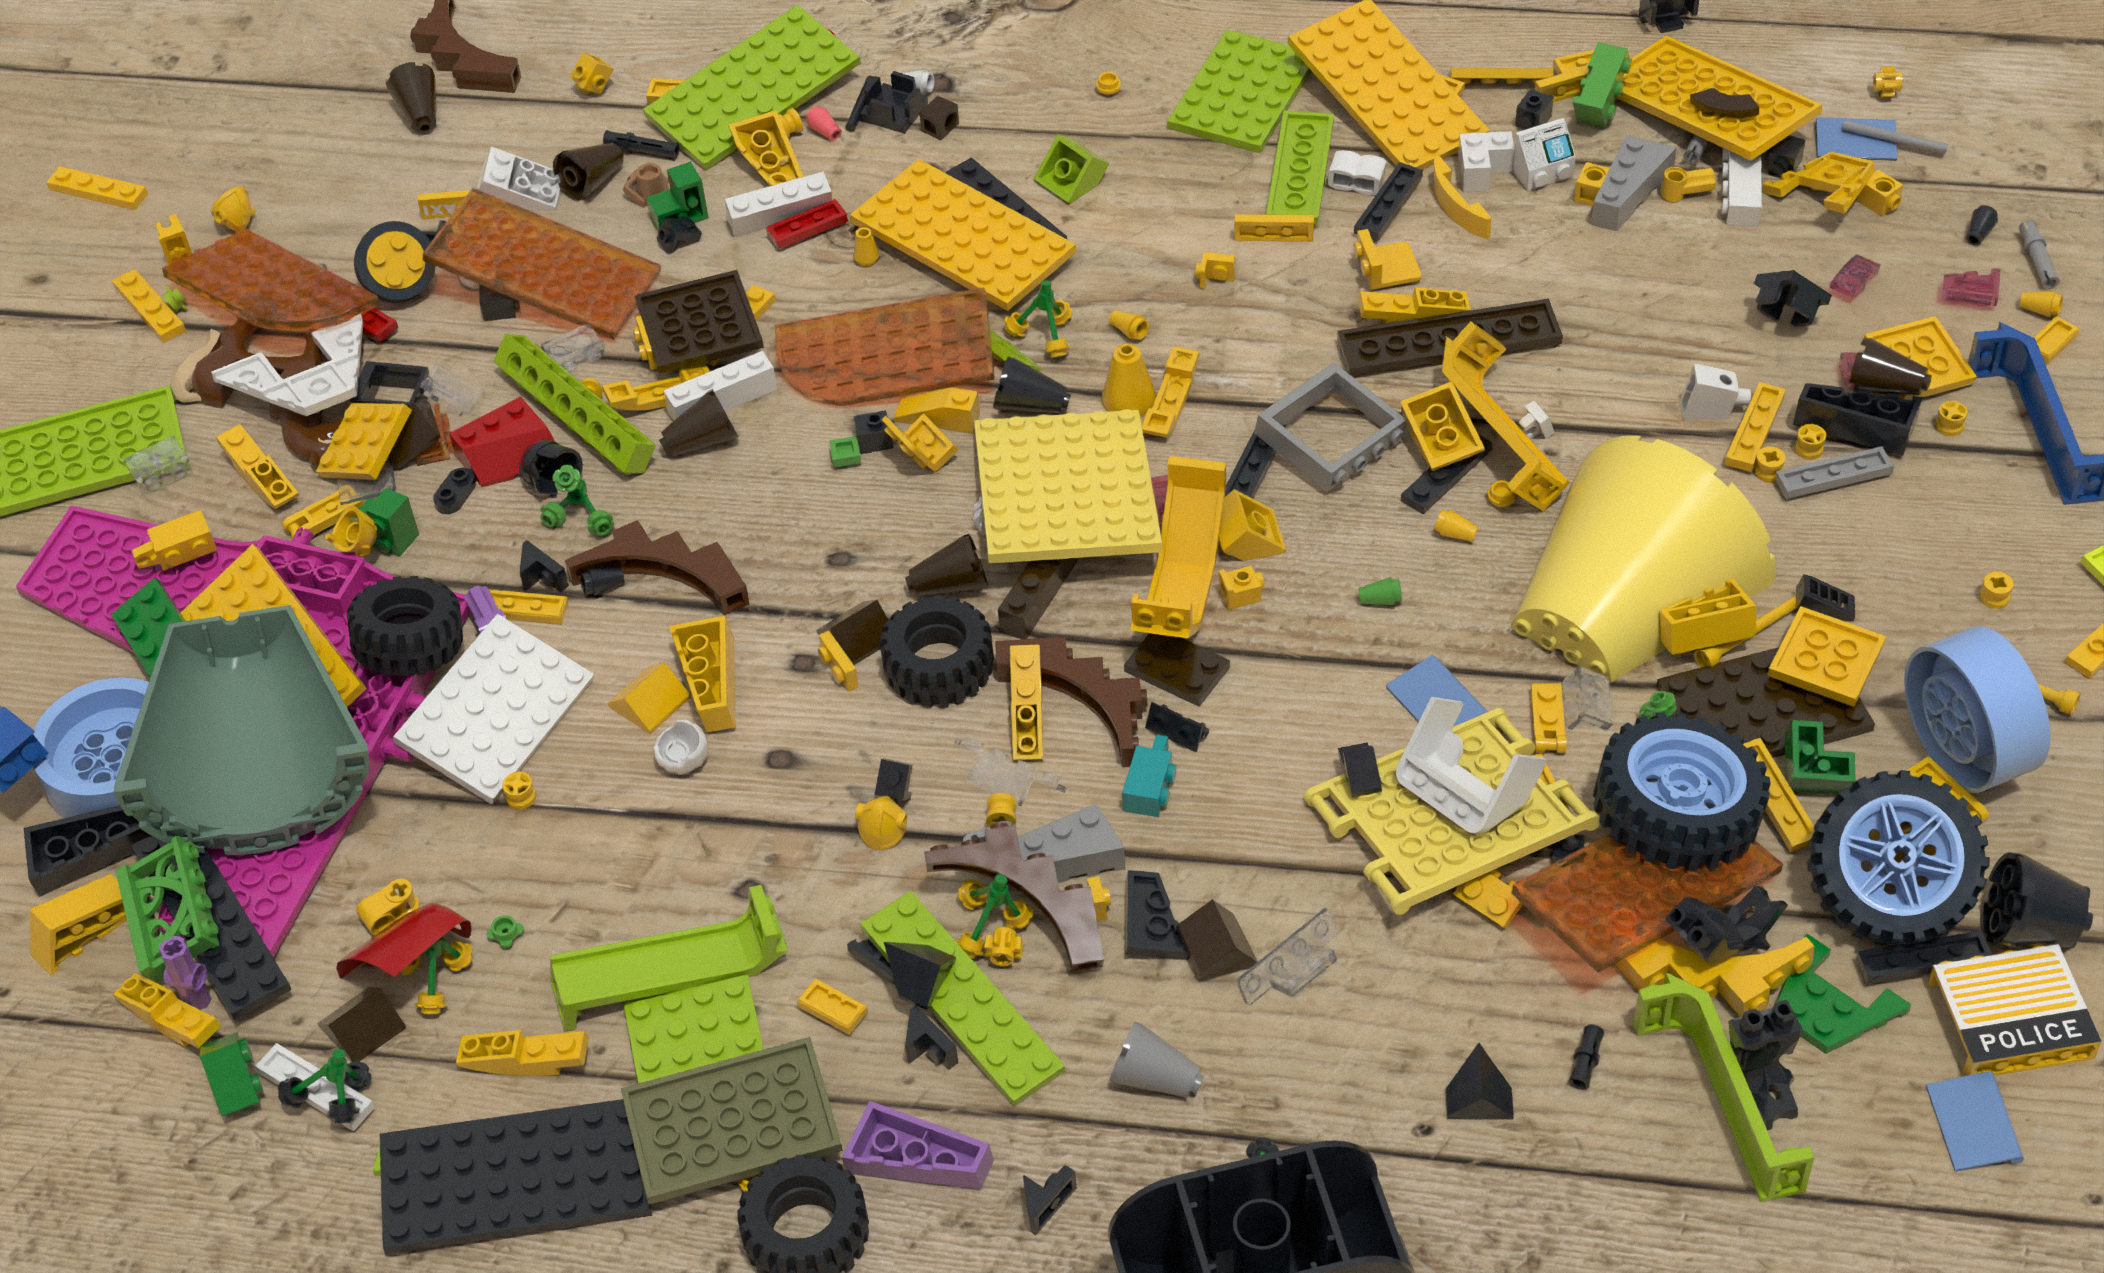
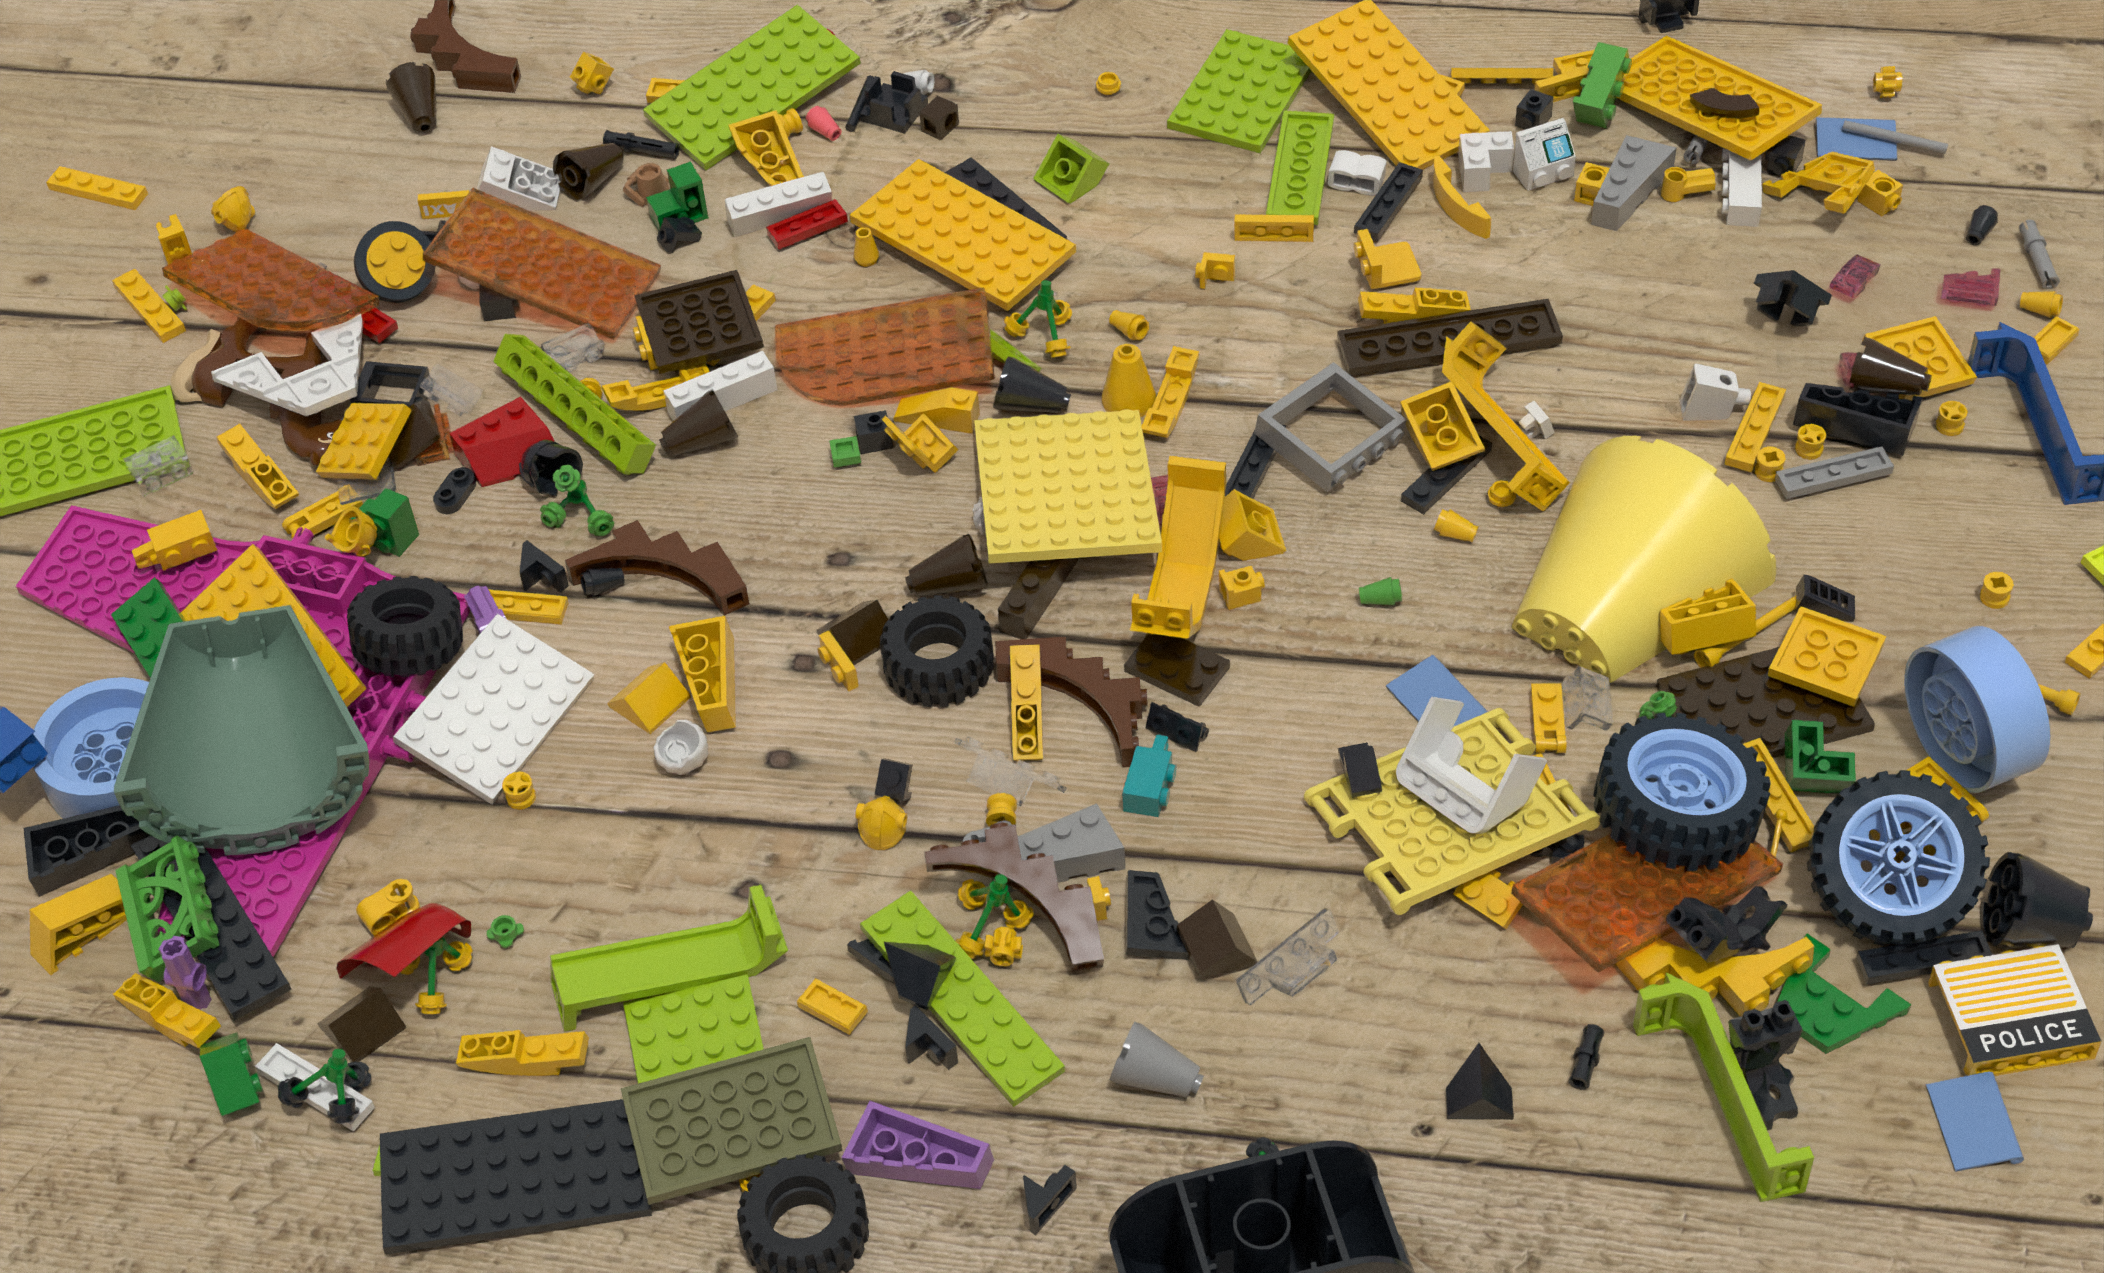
(1780, 815): none -> yellow hinge

